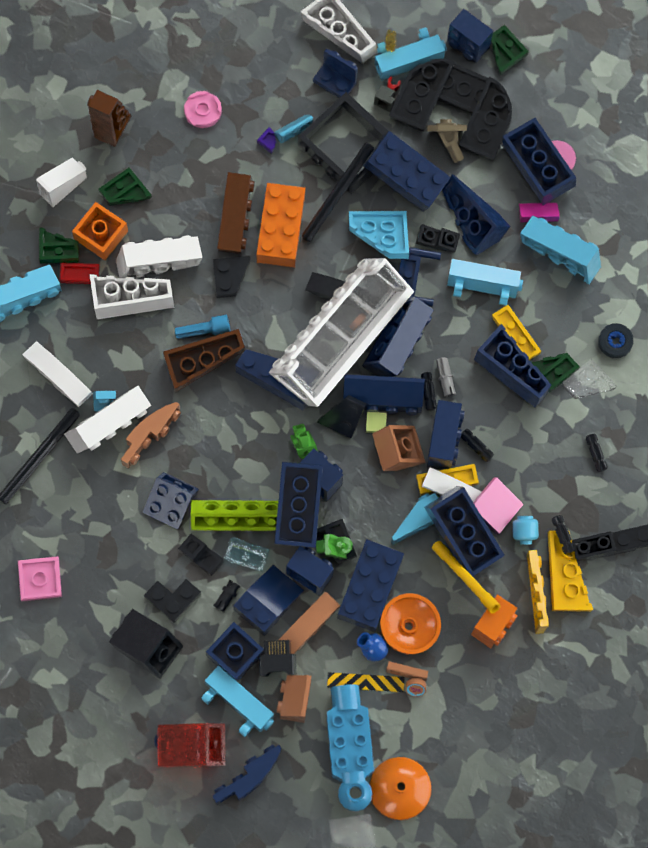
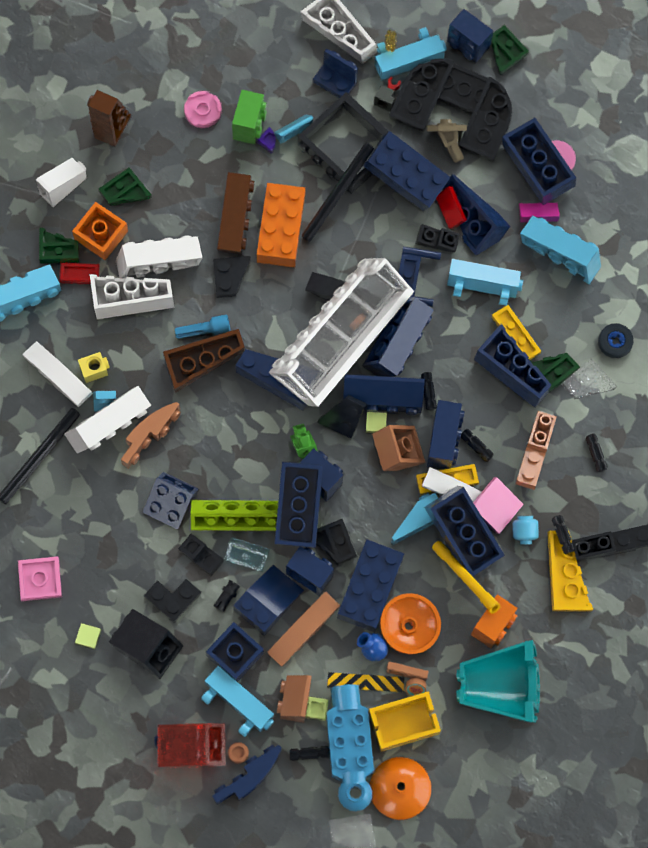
(88, 636): none -> yellowish green tile
(91, 375): none -> light yellow brick
(238, 753): none -> nougat tile
(249, 117): none -> bright green brick
(277, 658): black piece -> none
(309, 753): none -> black axle
(317, 708): none -> yellowish green tile
(334, 546): bright green hips -> none
(383, 231): medium azure plate -> none
(404, 721): none -> yellow piece
(445, 377): light grey axle -> none
(451, 208): none -> red tile
(503, 682): none -> teal cone
(536, 450): none -> nougat slope
(536, 586): yellow wing -> none

